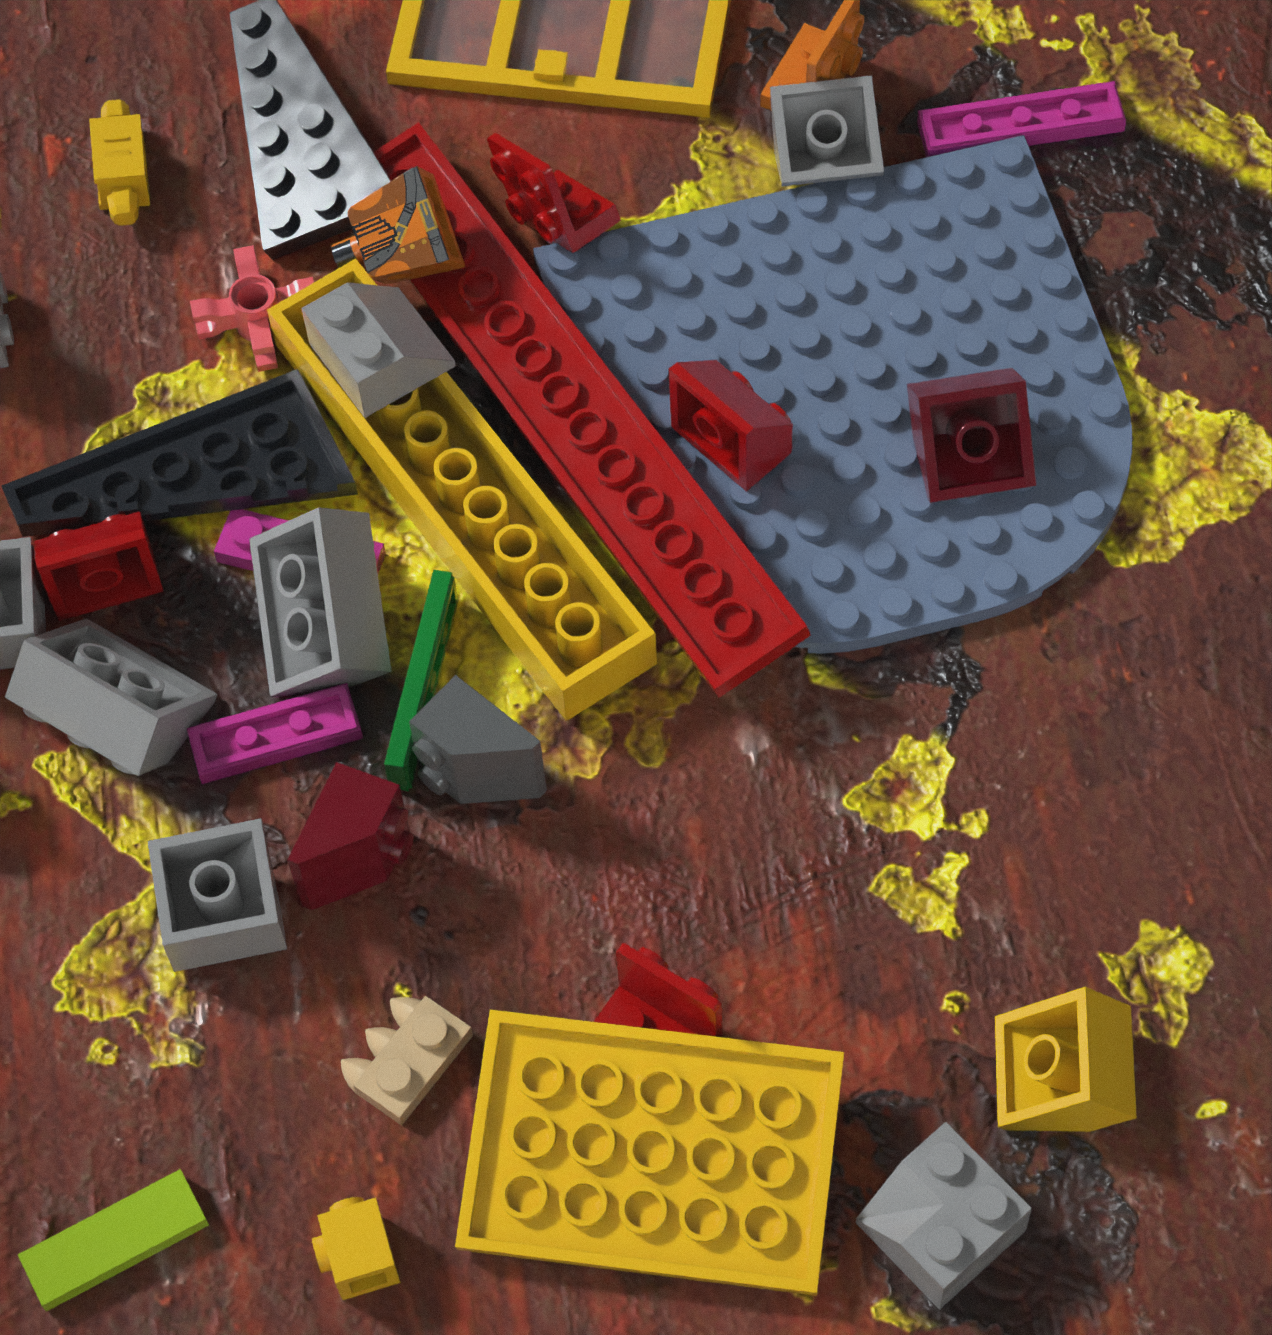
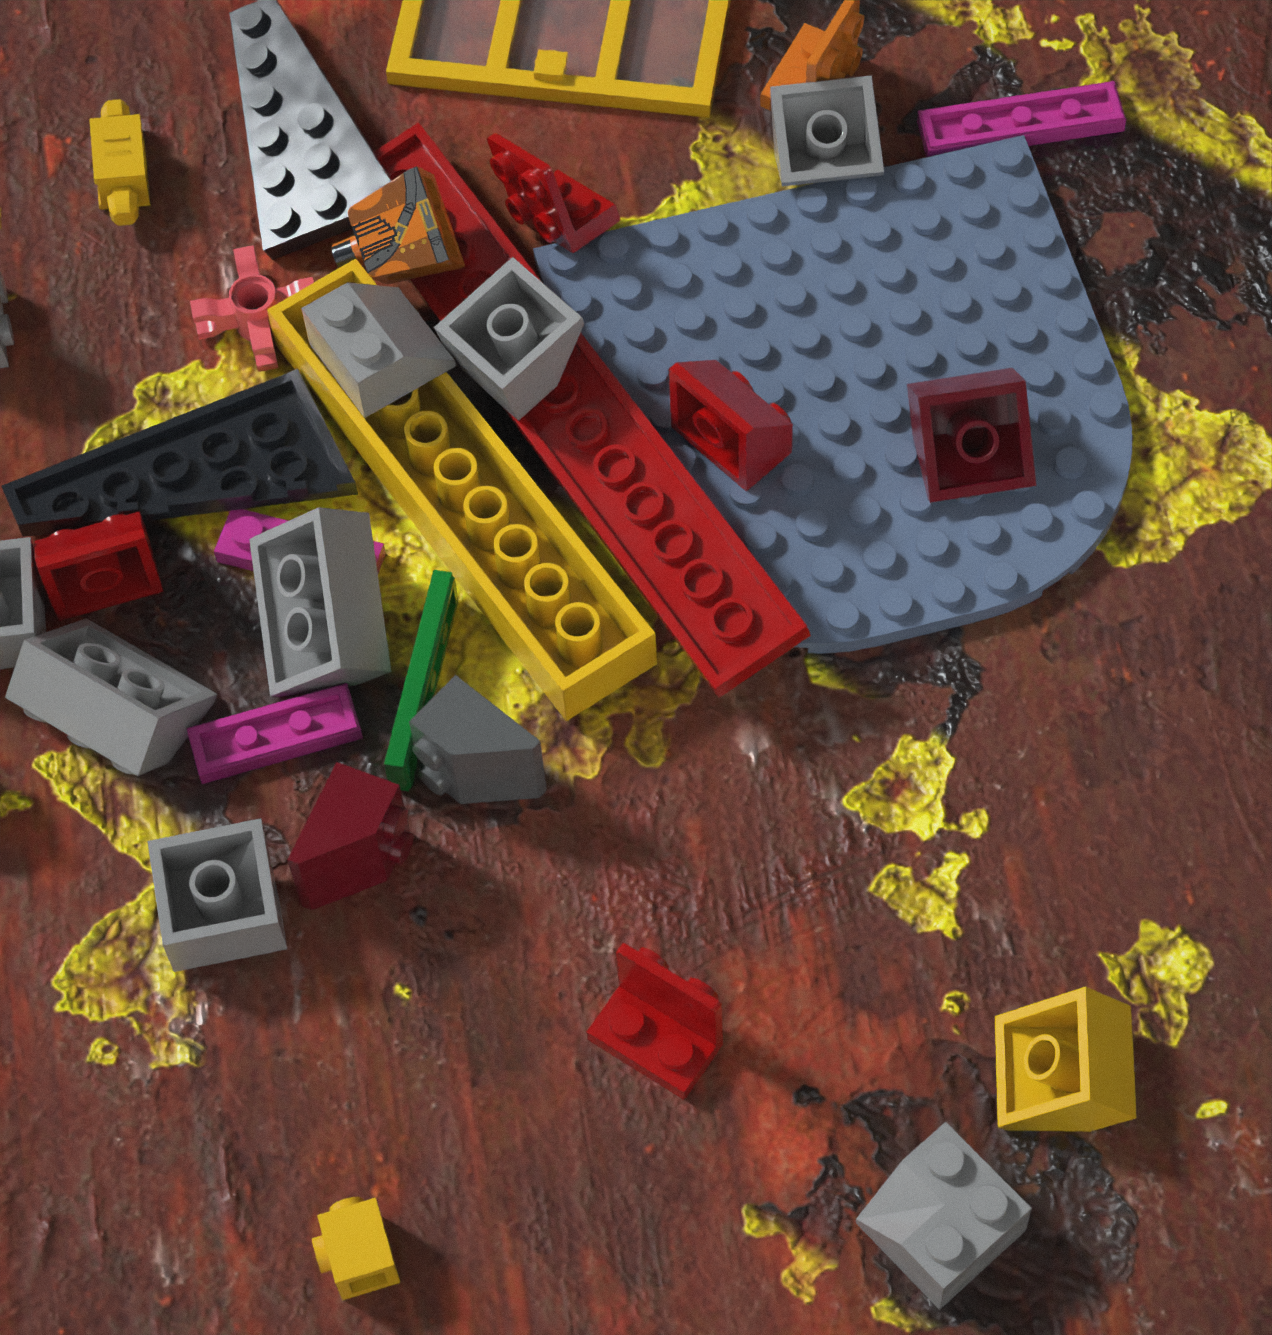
(112, 1240): lime tile -> none
(406, 1058): tan plate -> none
(512, 337): none -> light grey slope
(651, 1152): yellow plate -> none

